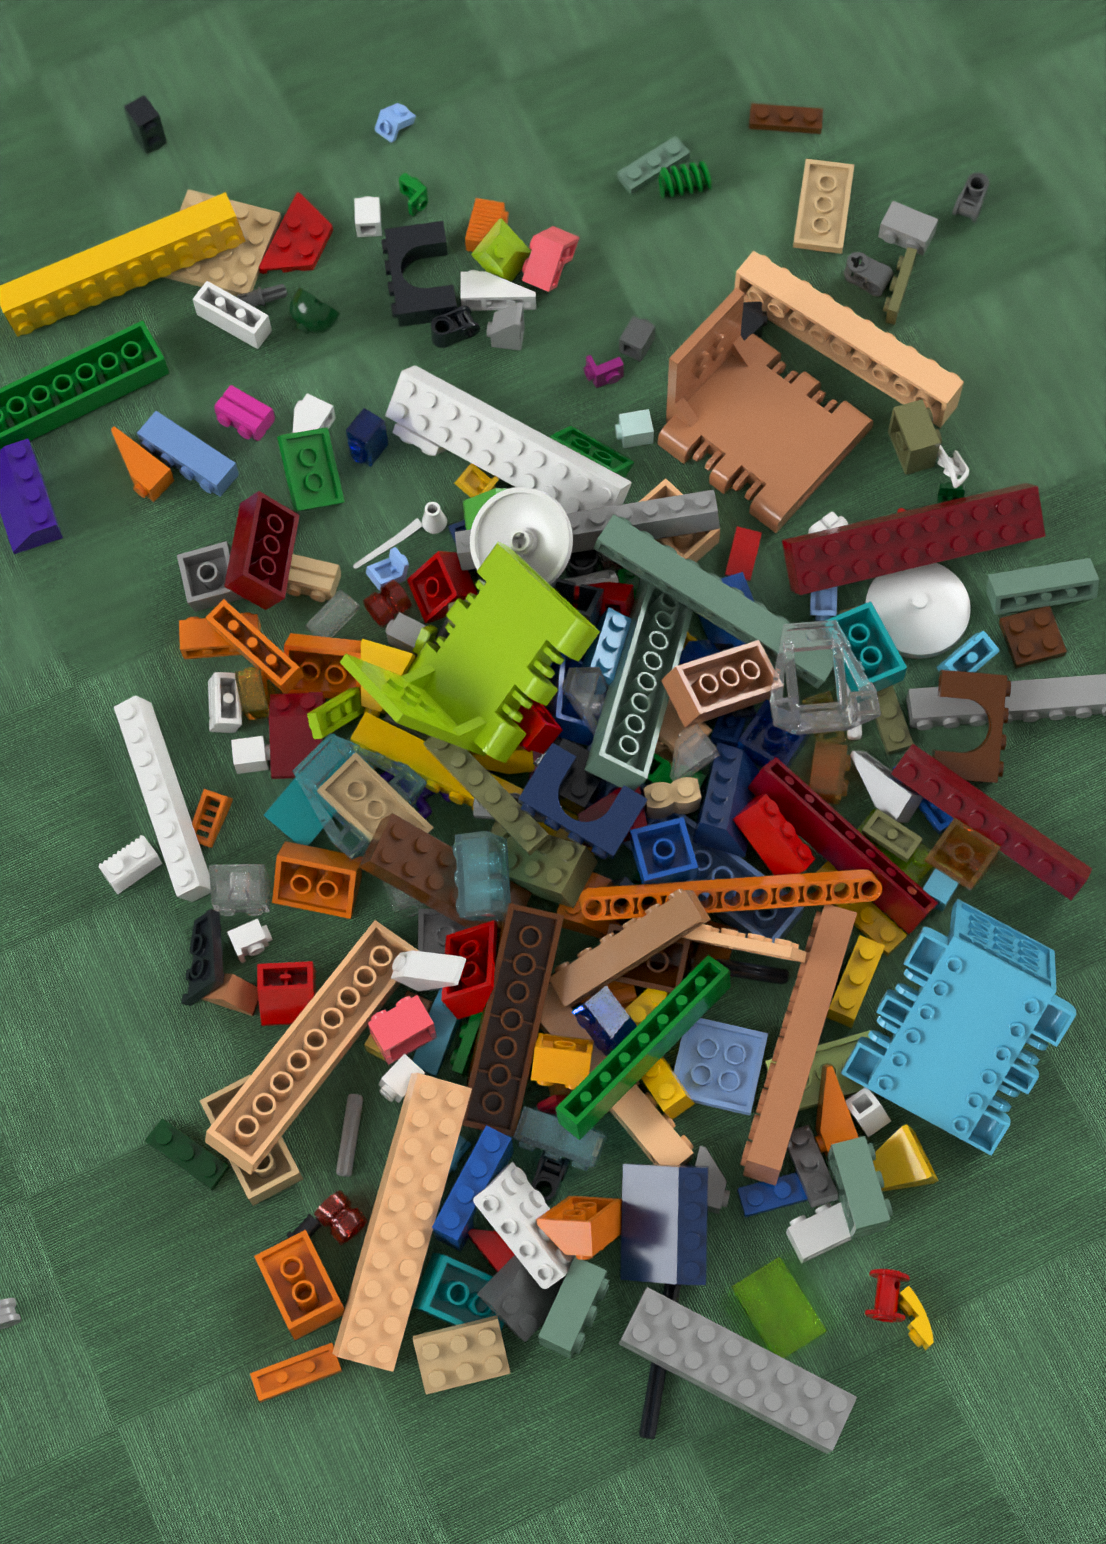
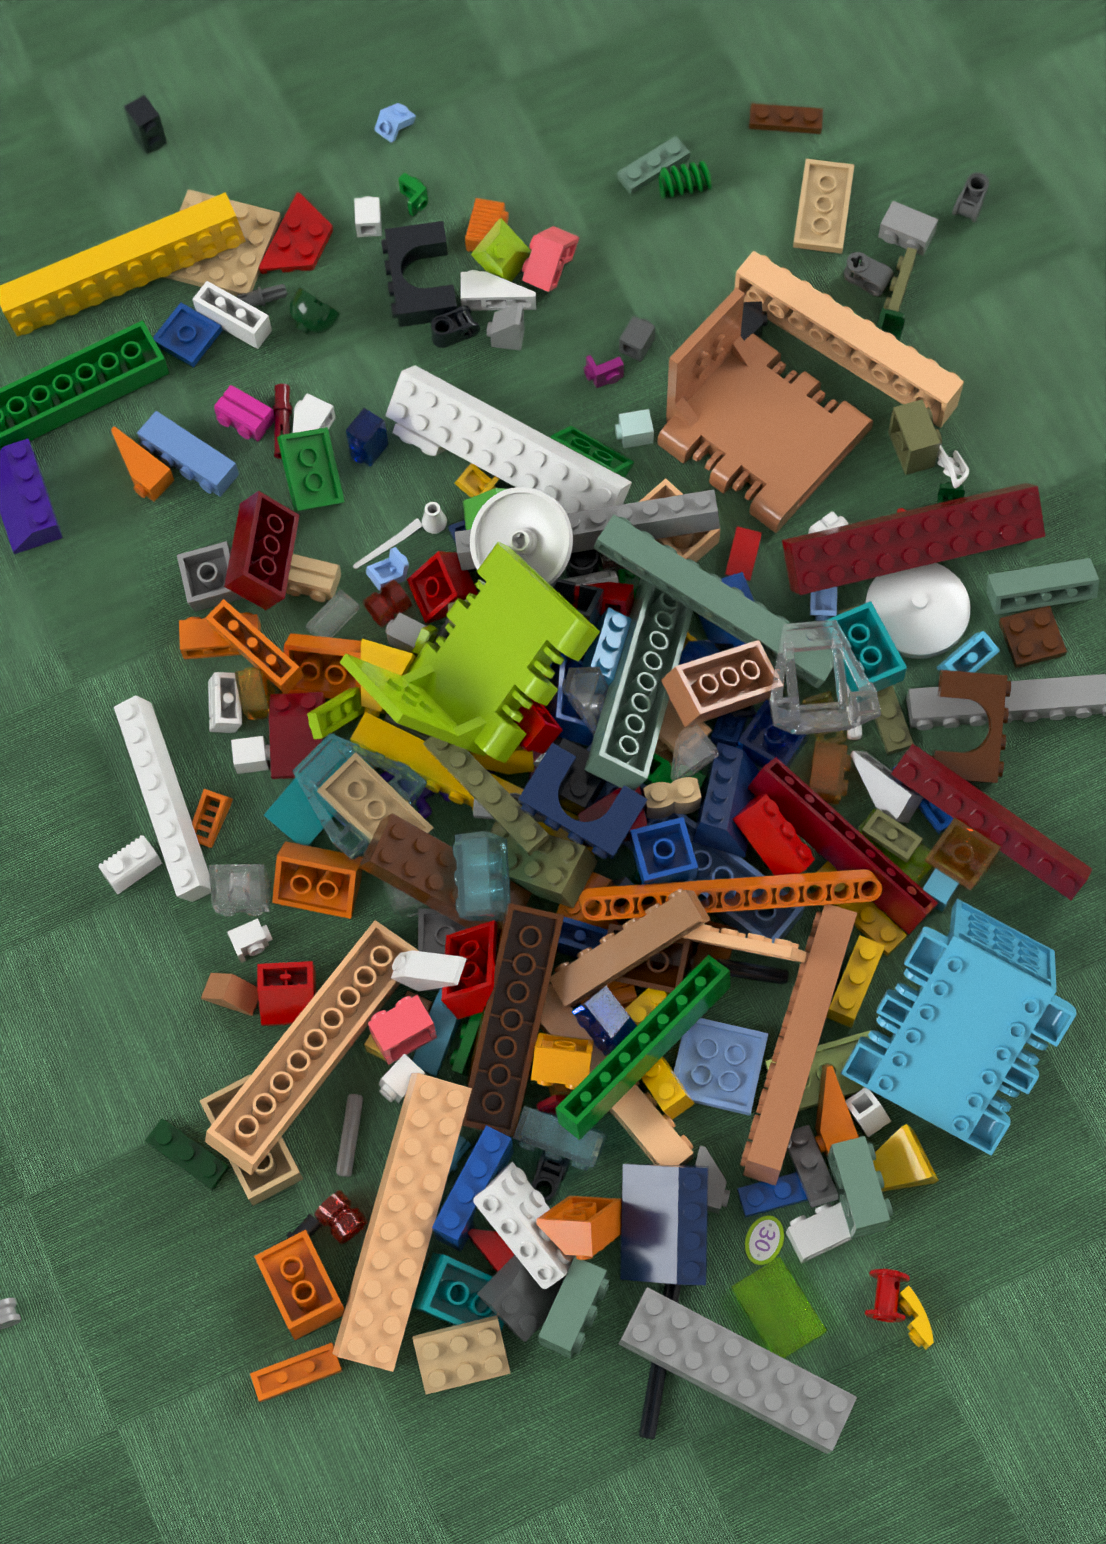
(187, 334): none -> blue plate
(207, 964): black wing -> none
(282, 412): none -> dark red pin
(577, 936): none -> blue brick
(764, 1240): none -> sticker
(892, 322): none -> dark green panel

